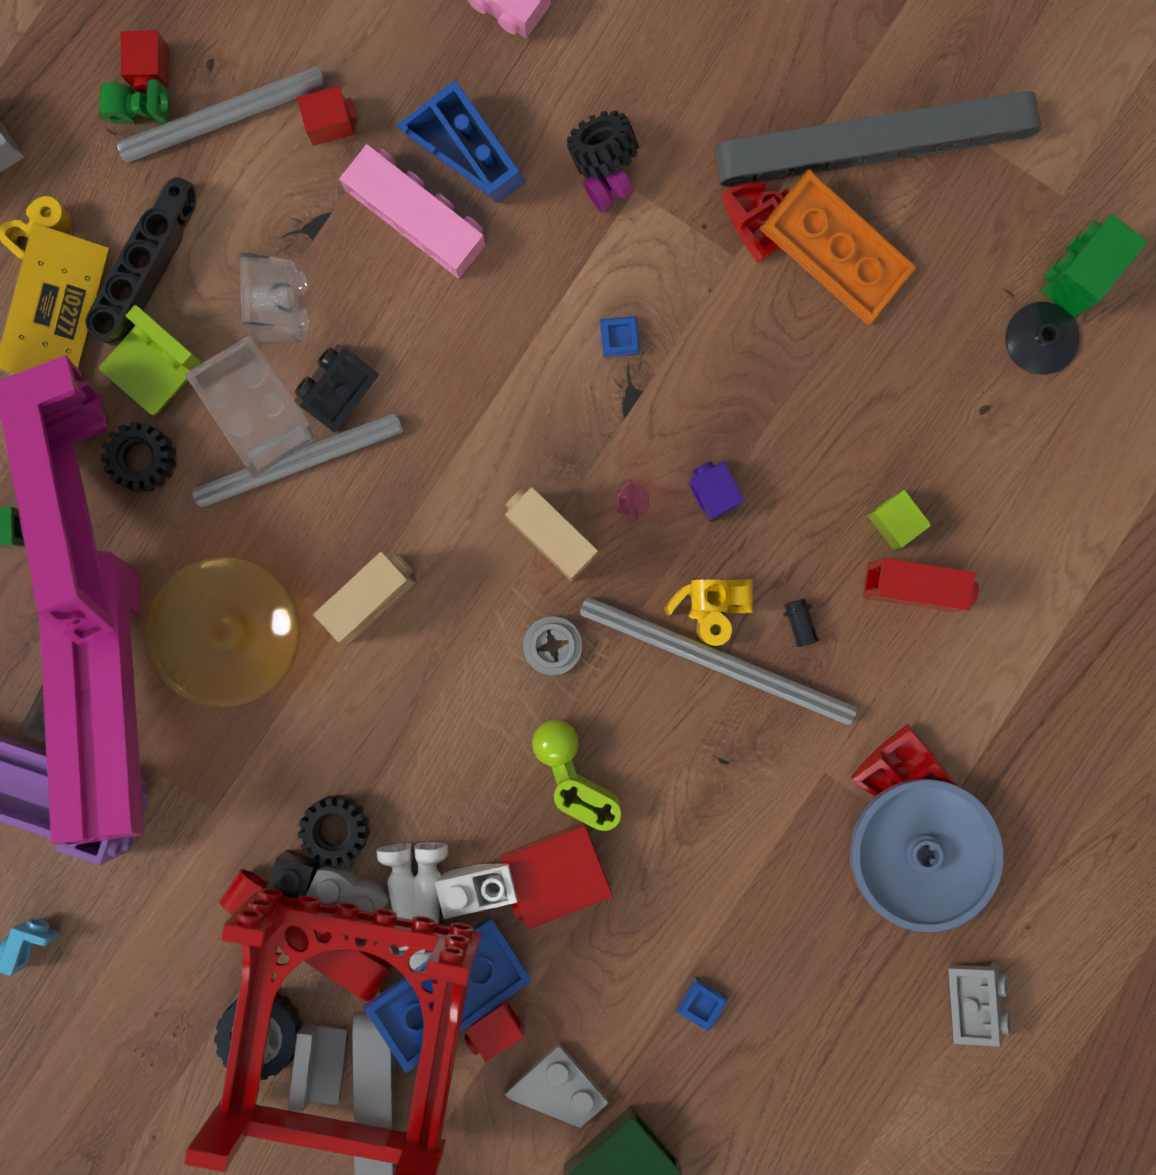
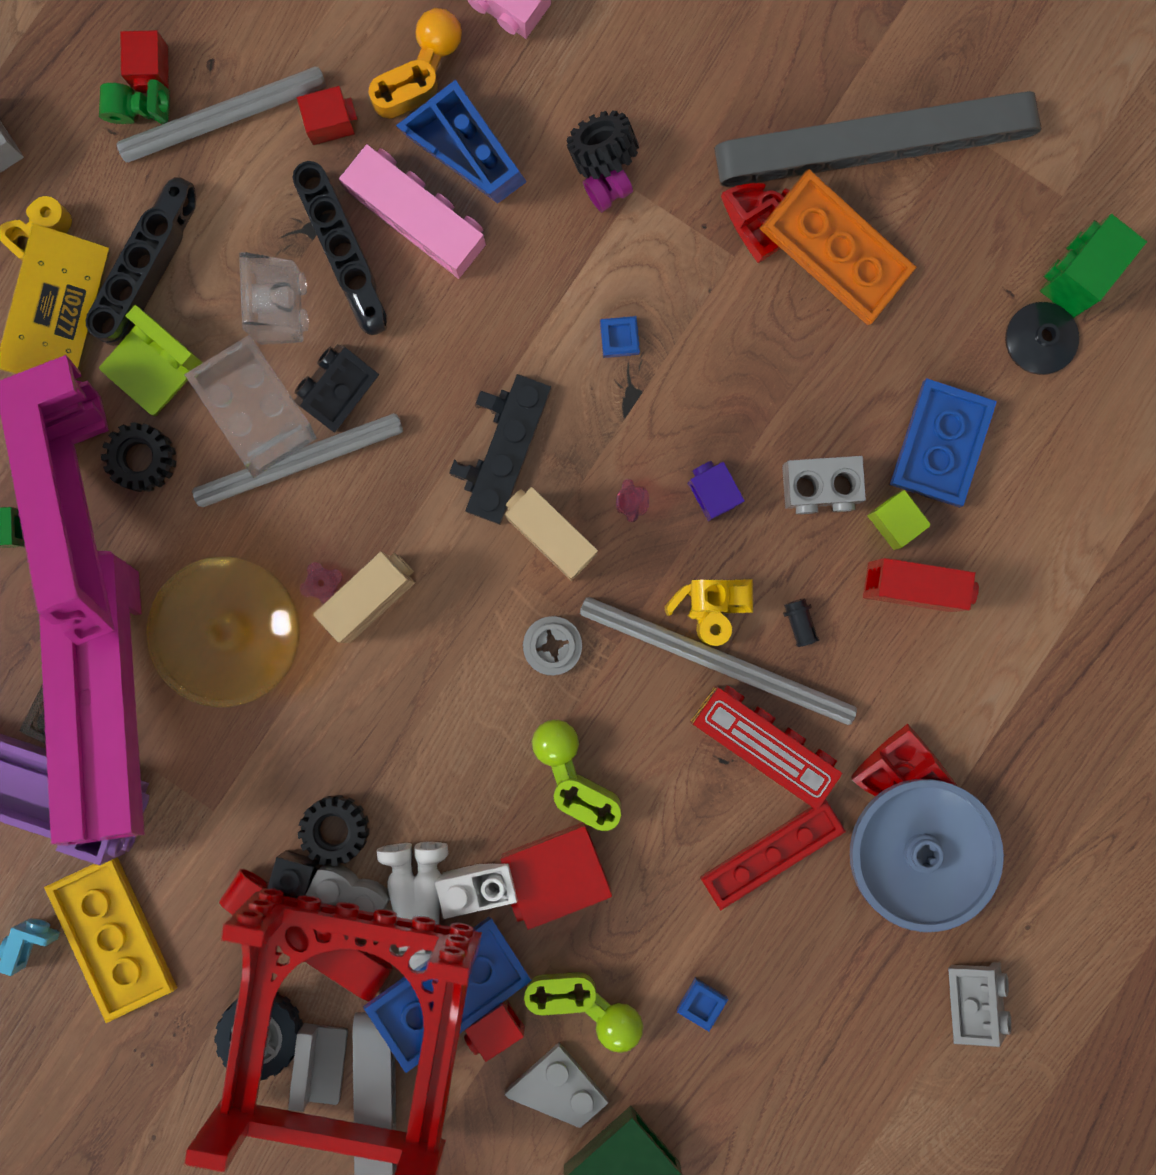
(111, 938): none -> yellow tile
(316, 573): none -> clear pink plate
(363, 301): none -> black piece
(438, 36): none -> light orange beam
(516, 419): none -> black hinge
(617, 1025): none -> lime beam
(766, 747): none -> red brick
(772, 854): none -> red tile
(822, 475): none -> light grey brick
(943, 443): none -> blue plate

